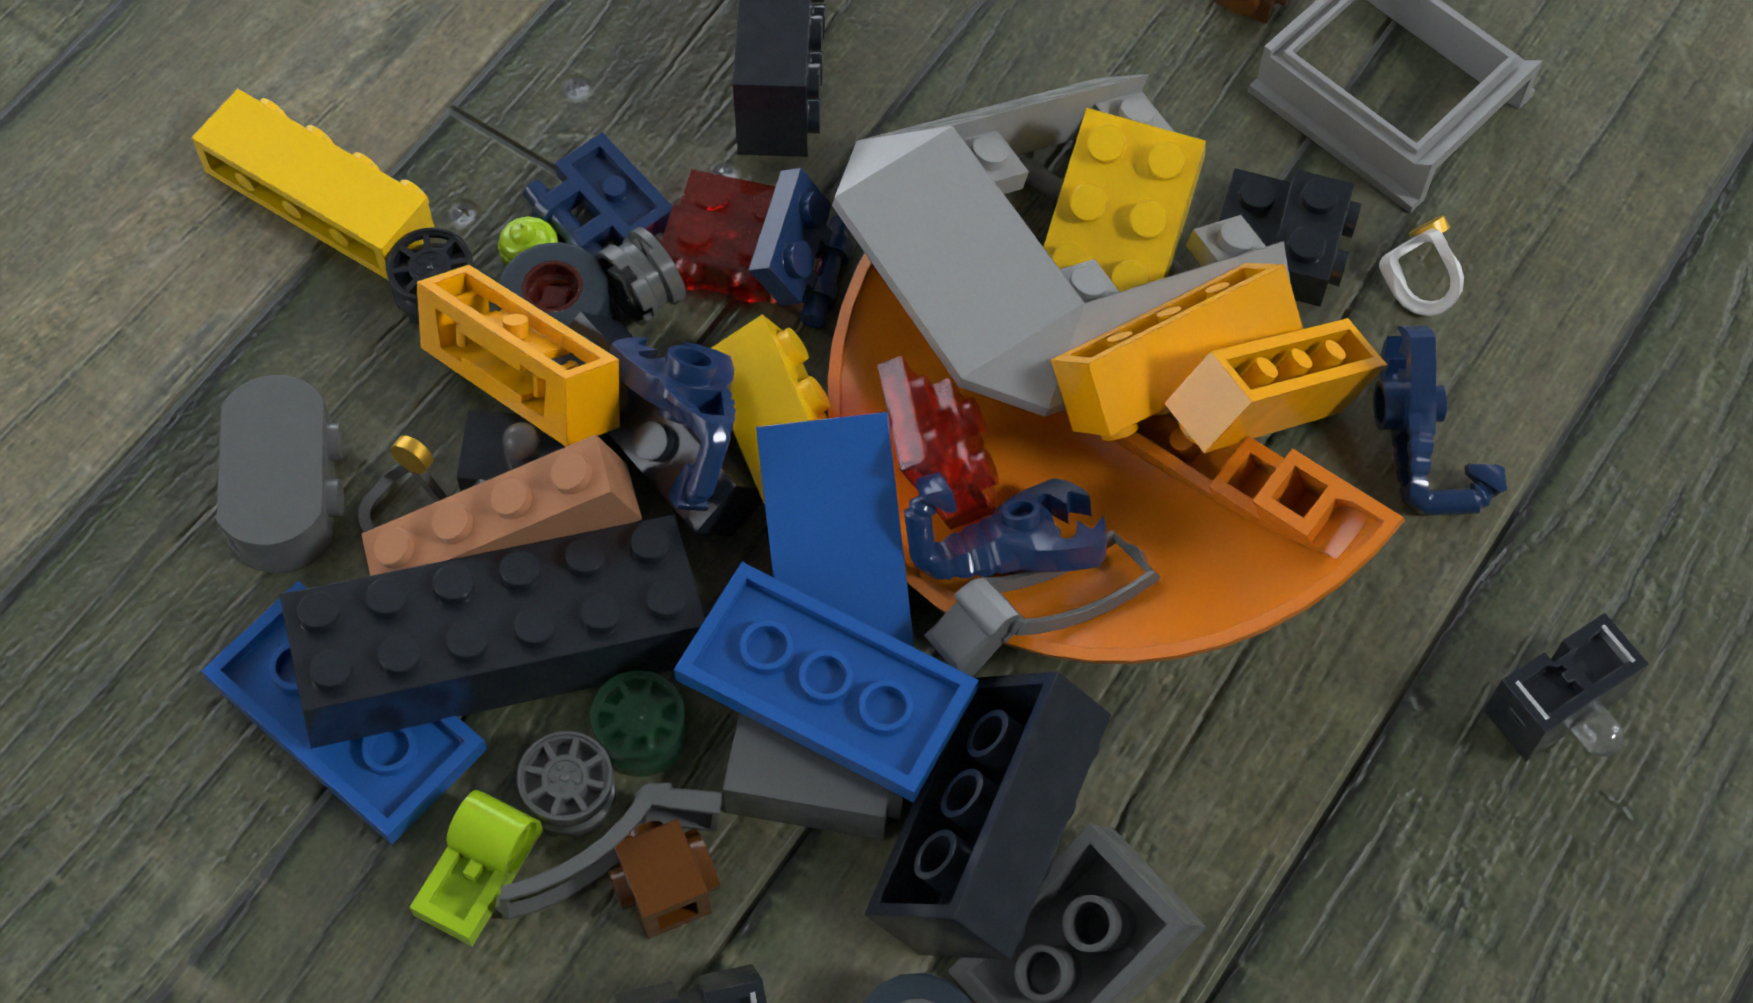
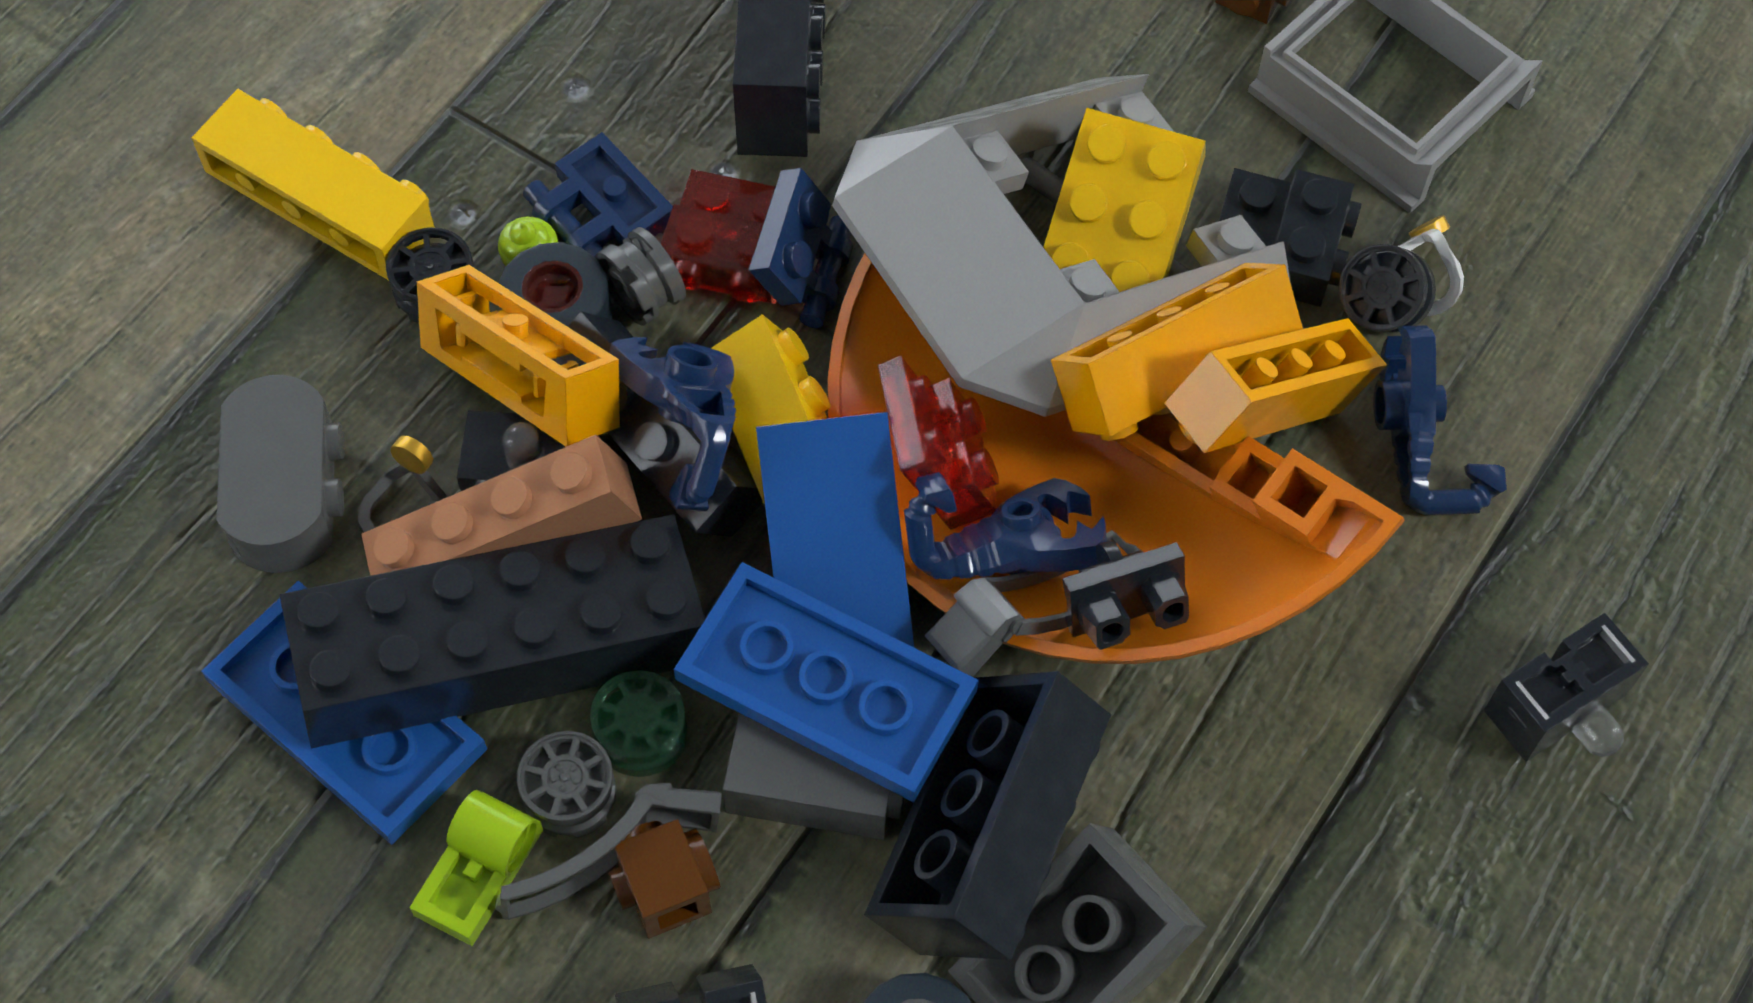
(1125, 587): none -> black hips
(1387, 288): none -> black wheel

